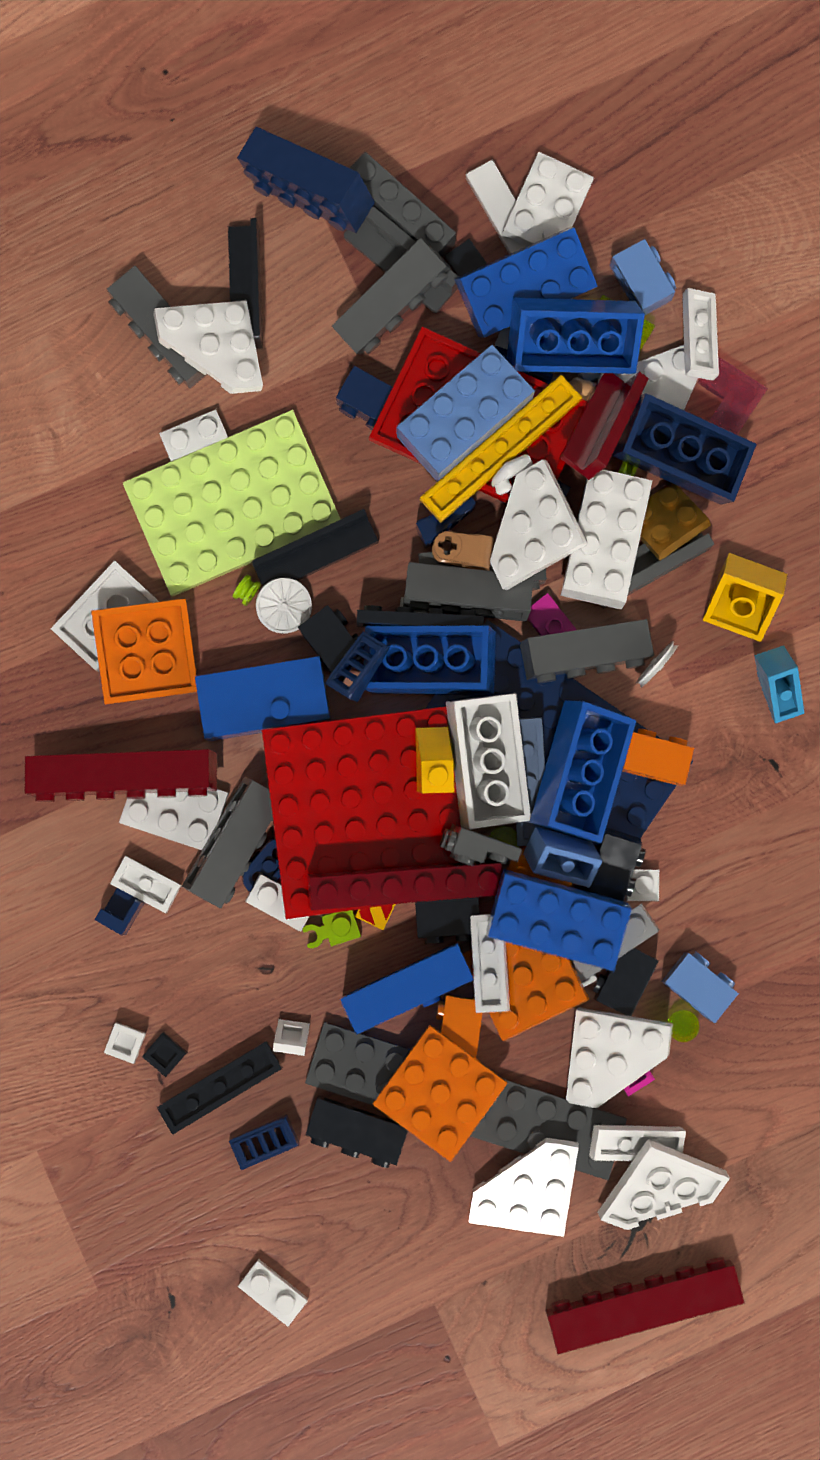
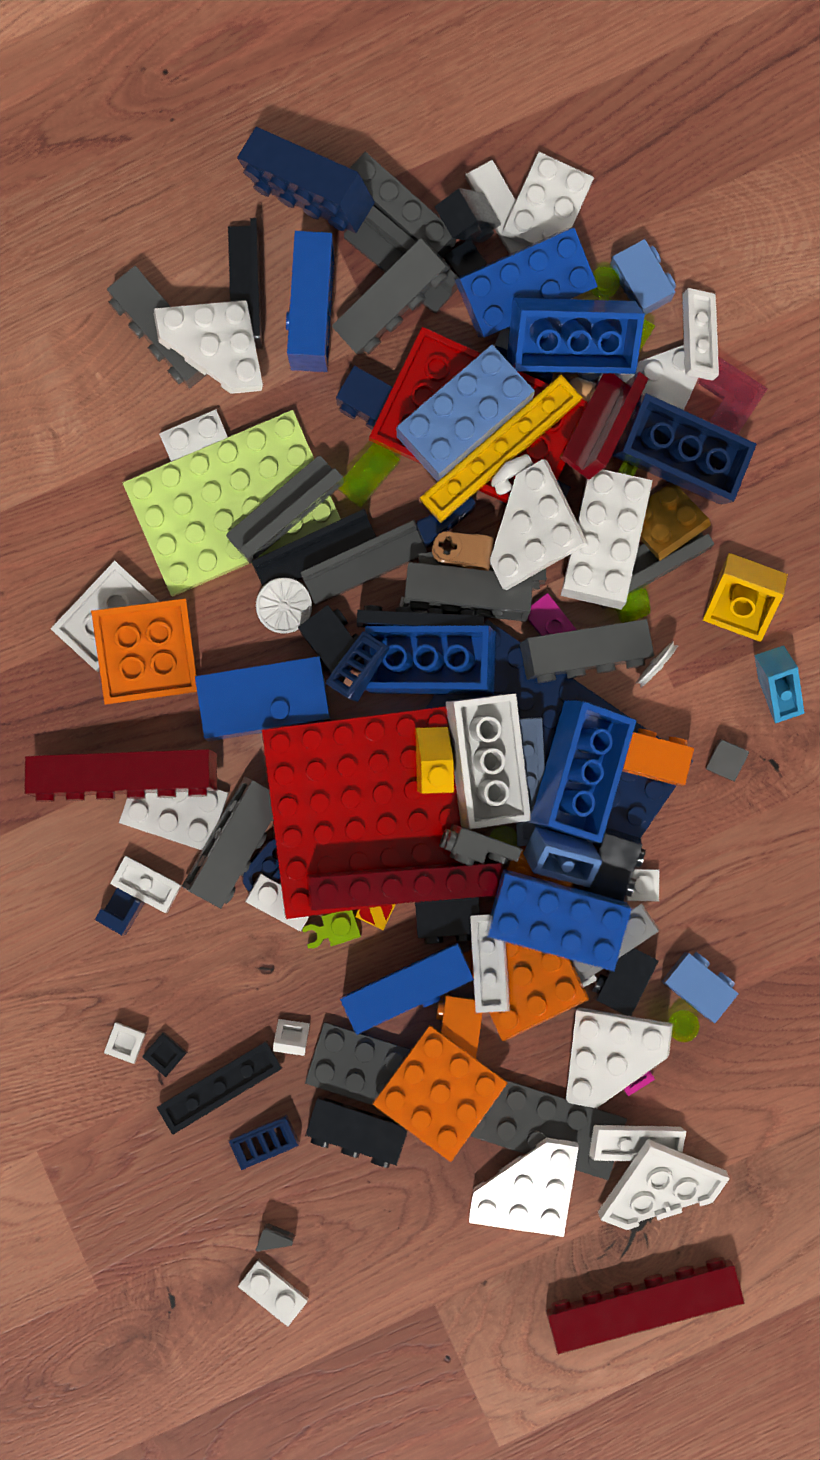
(246, 590): lime bush -> none
(274, 1237): none -> dark grey slope
(285, 508): none -> dark grey panel
(310, 301): none -> blue brick
(363, 563): none -> dark grey panel
(368, 474): none -> clear neon green plate
(468, 216): none -> black brick
(607, 282): none -> clear neon green plate
(636, 606): none -> clear neon green slope
(727, 760): none -> dark grey slope

